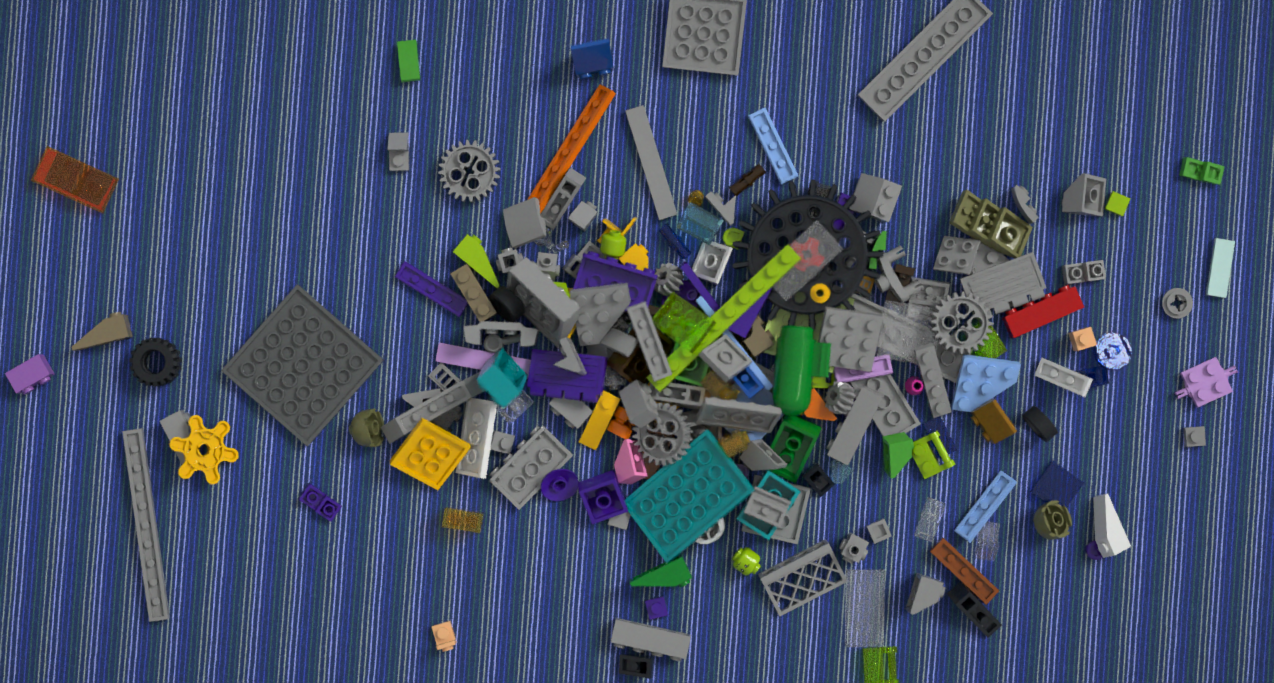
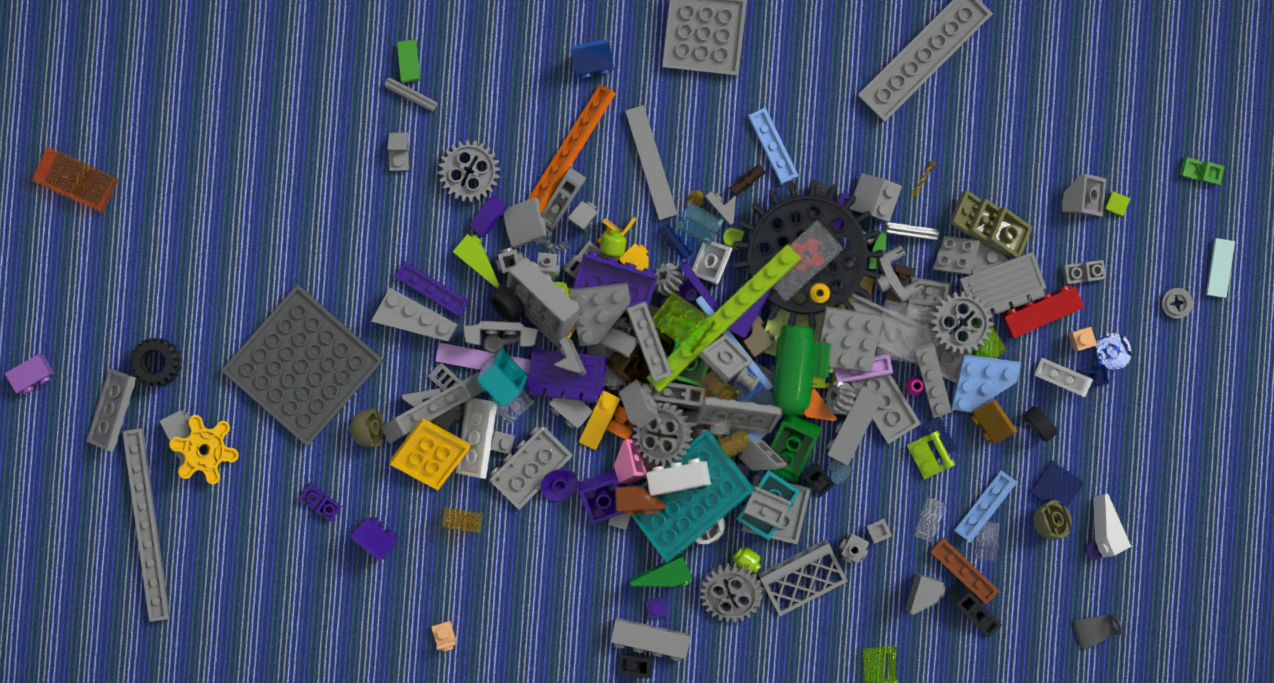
(107, 331): dark tan slope -> none
(111, 409): none -> light grey plate
(375, 538): none -> dark purple slope
(406, 314): none -> light grey wedge
(410, 94): none -> light grey axle
(474, 293): dark tan arch -> none
(487, 215): none -> dark purple slope
(637, 501): none -> dark orange slope
(678, 477): none -> white brick
(720, 426): none -> clear slope
(747, 587): none -> light grey gear
(748, 380): none -> light grey bush
(864, 608): clear tile -> none
(896, 452): bright green slope -> none
(911, 231): none -> axle
(916, 191): none -> clear yellow hinge
(1020, 197): light grey slope -> none
(1096, 629): none -> dark grey piece
(1194, 436): light grey plate -> none
(1206, 382): lavender plate -> none

